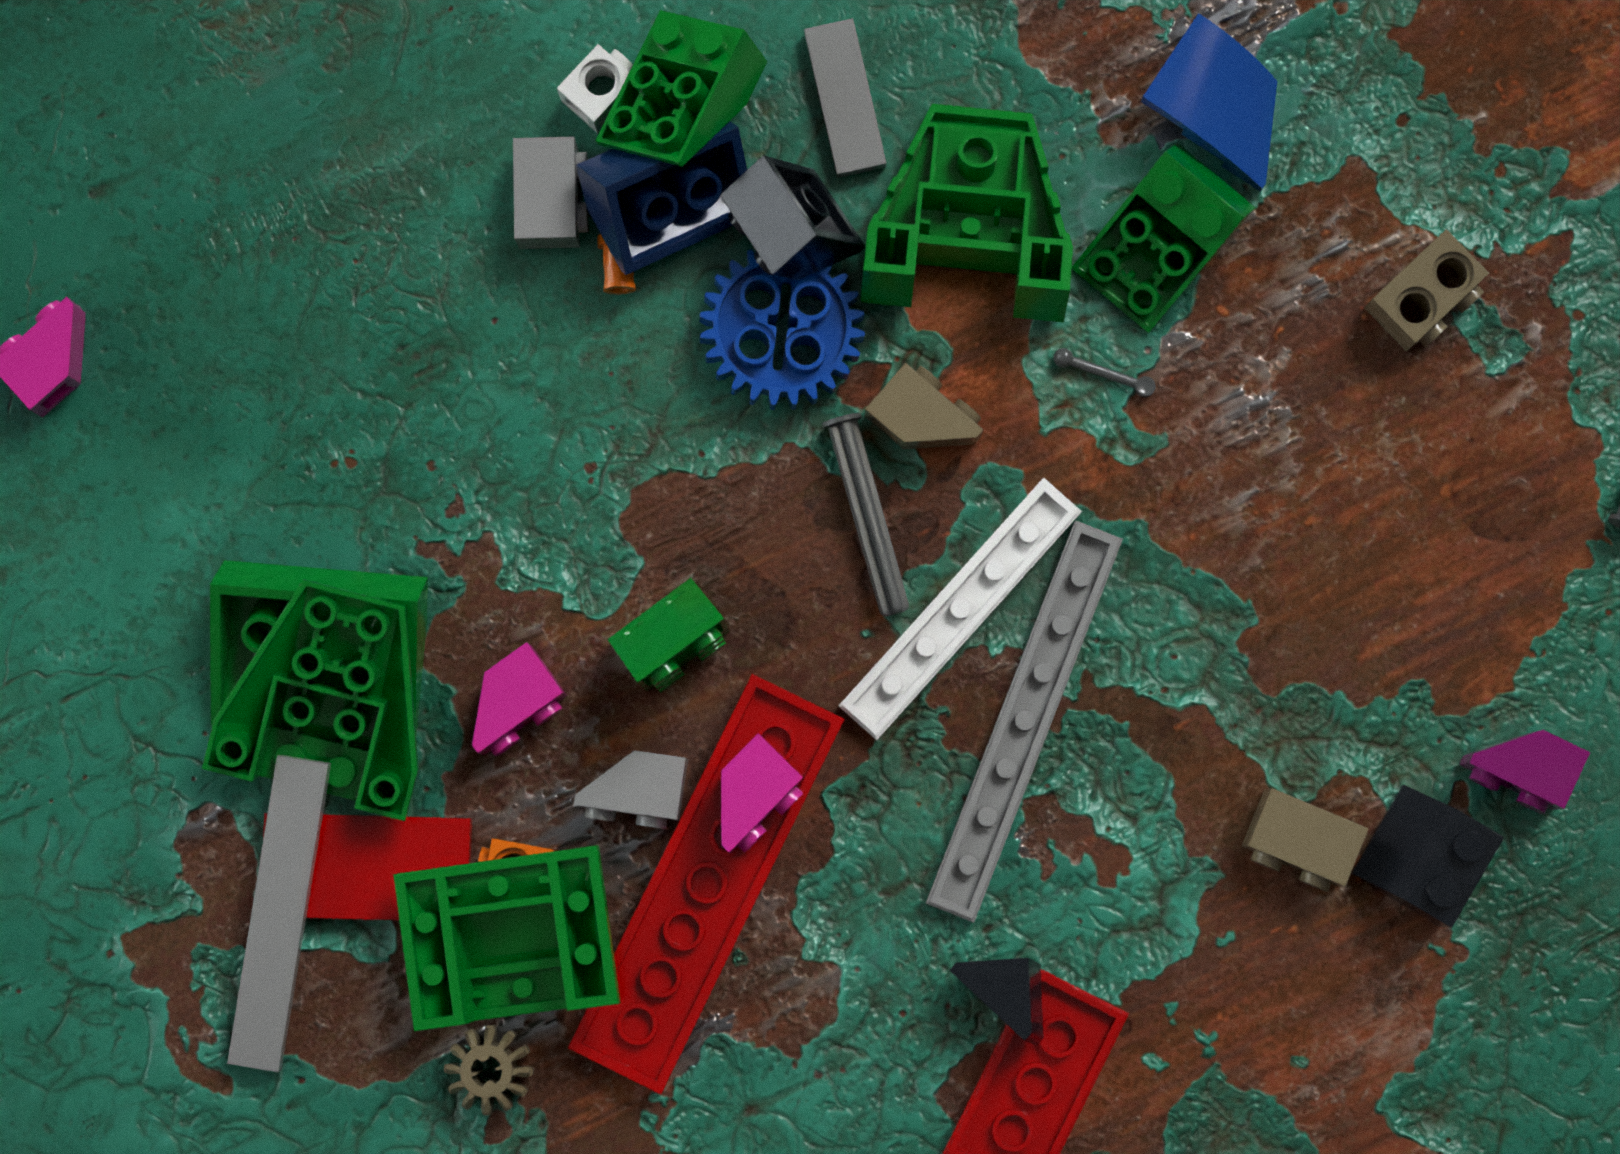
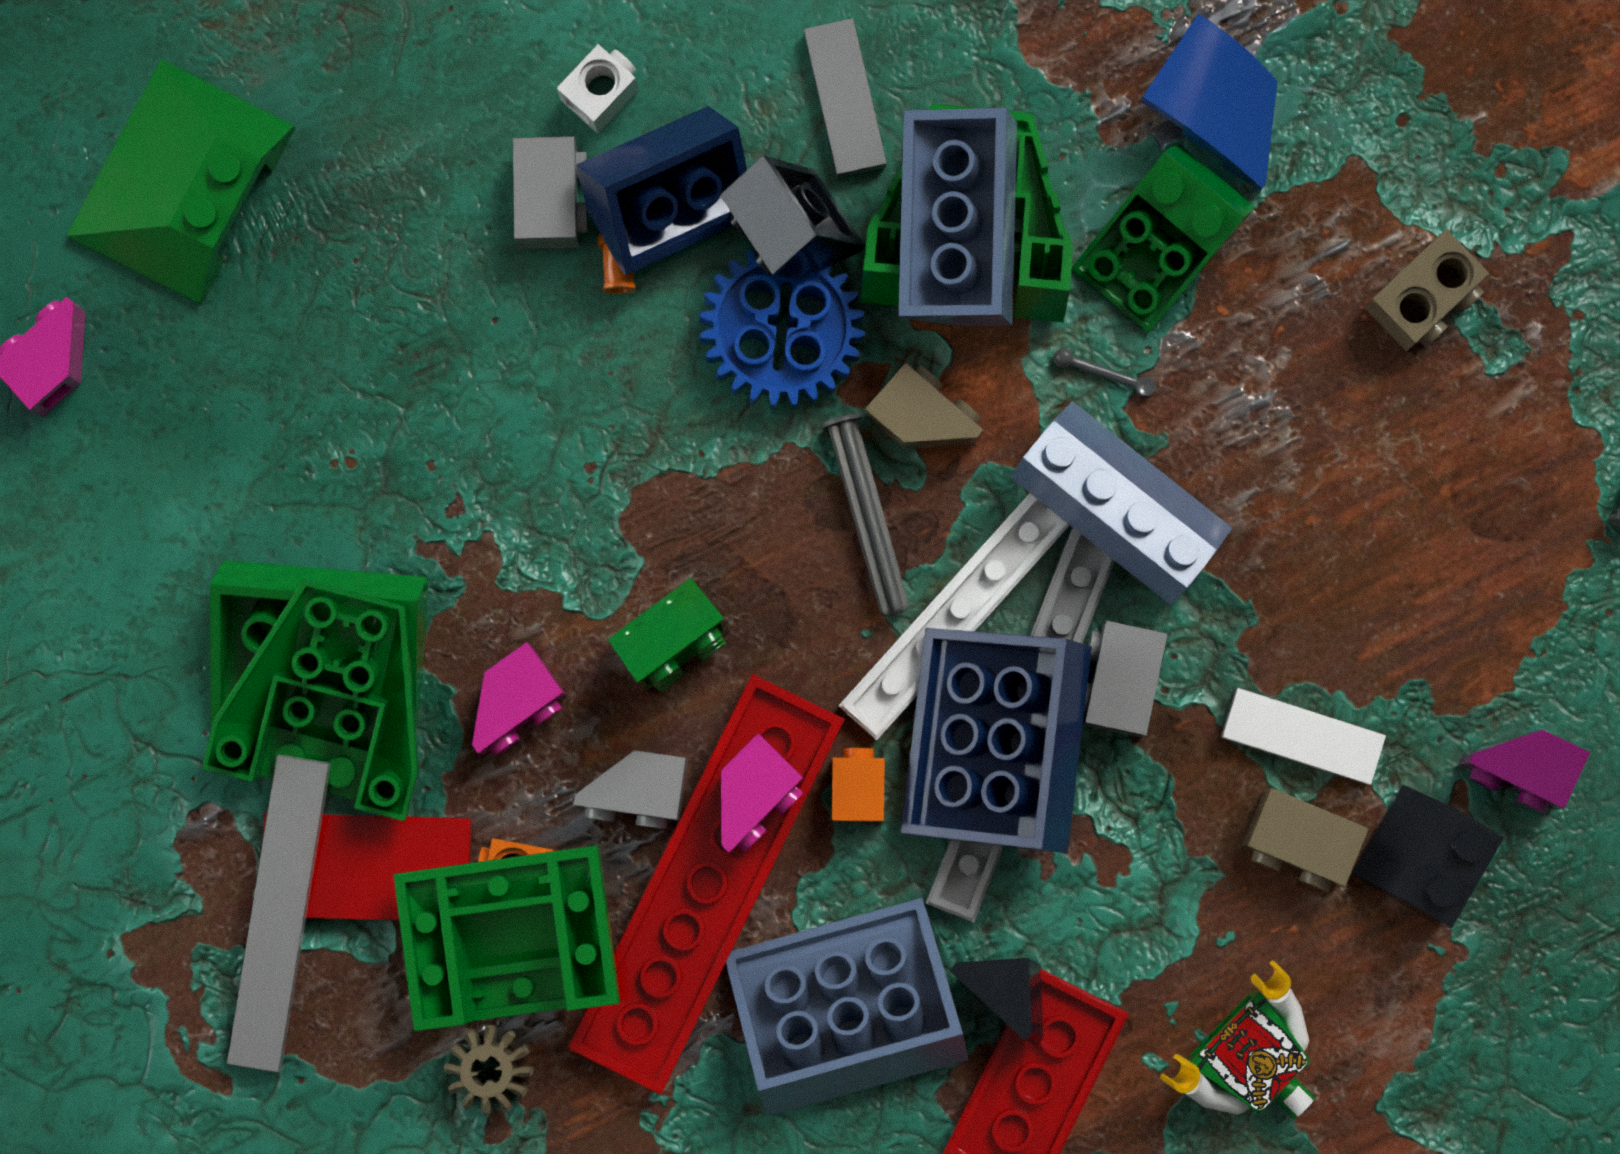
(178, 180): none -> green slope
(682, 88): green slope -> none
(845, 1007): none -> sand blue slope
(858, 786): none -> orange brick
(958, 216): none -> sand blue slope
(996, 739): none -> dark blue slope
(1121, 502): none -> sand blue slope
(1123, 678): none -> light grey brick
(1251, 1054): none -> torso
(1303, 736): none -> white tile

